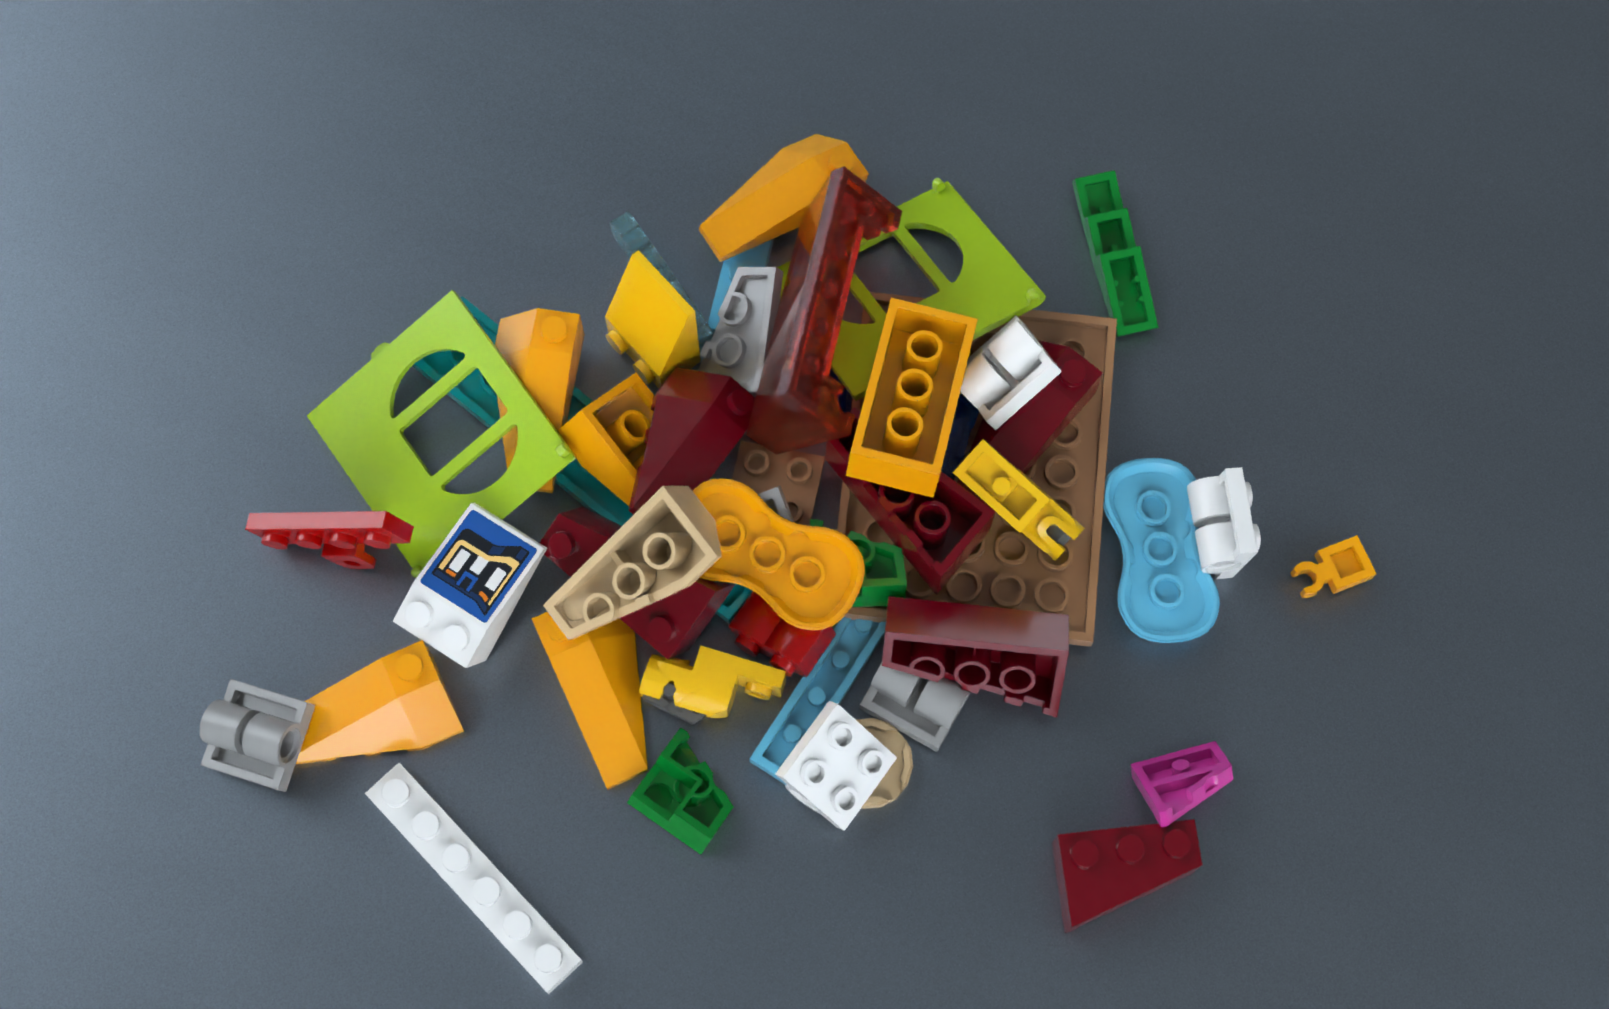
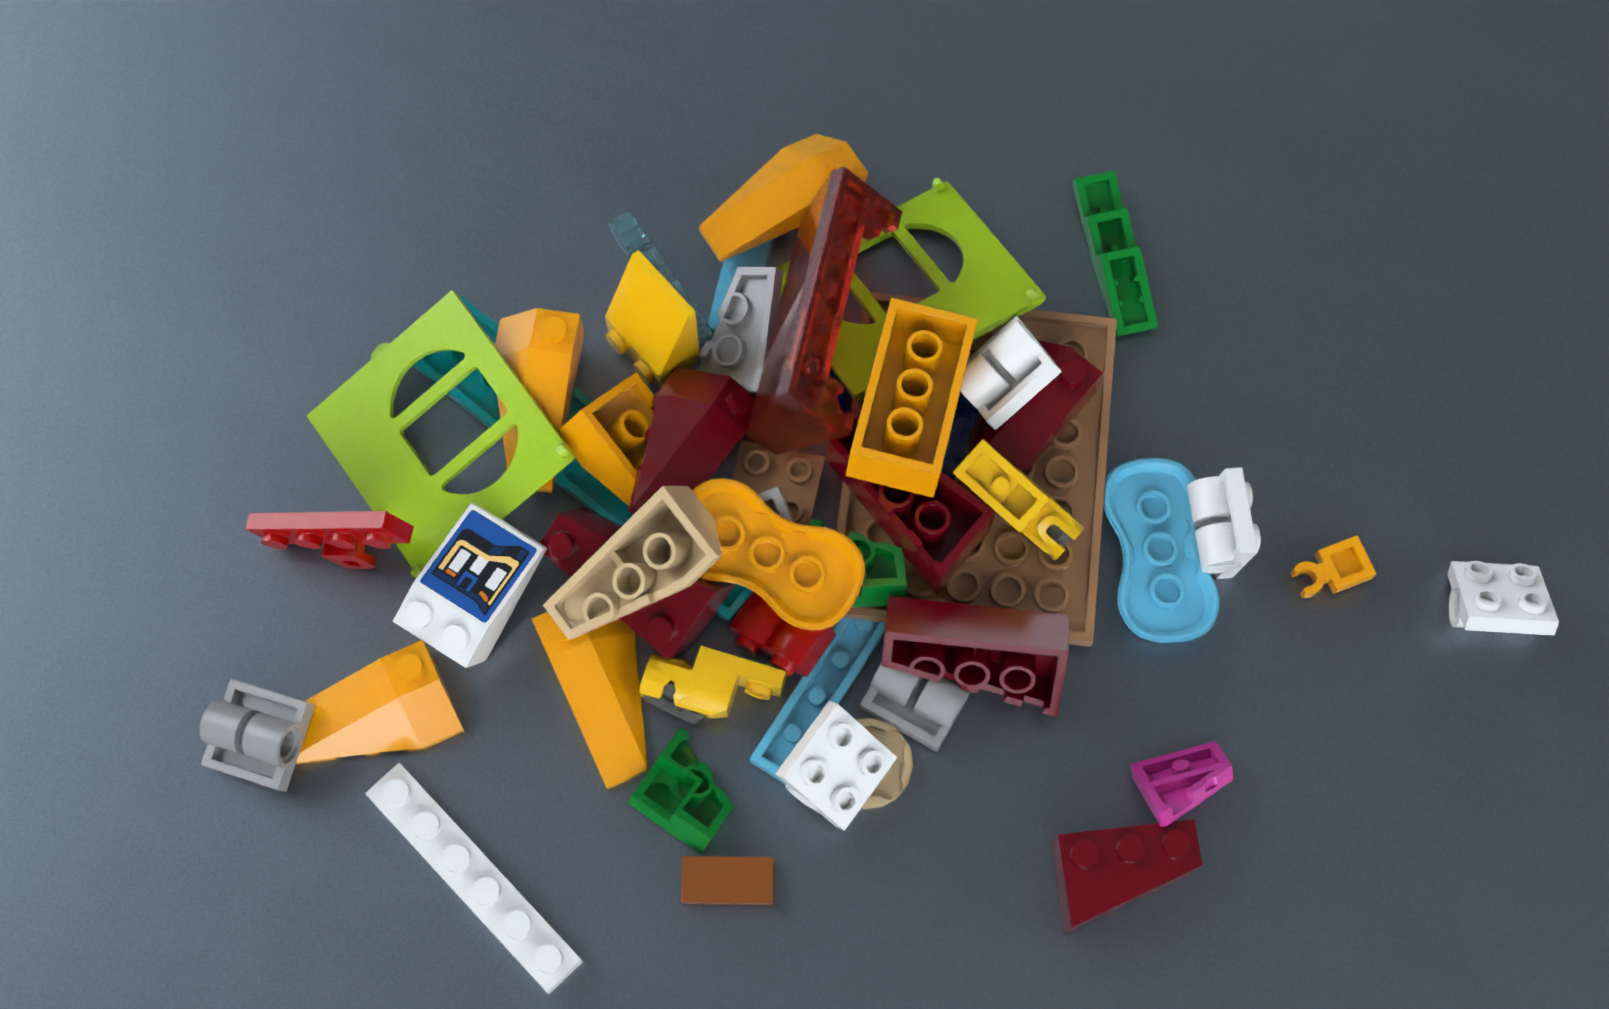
(727, 880): none -> dark orange tile
(1500, 598): none -> white plate

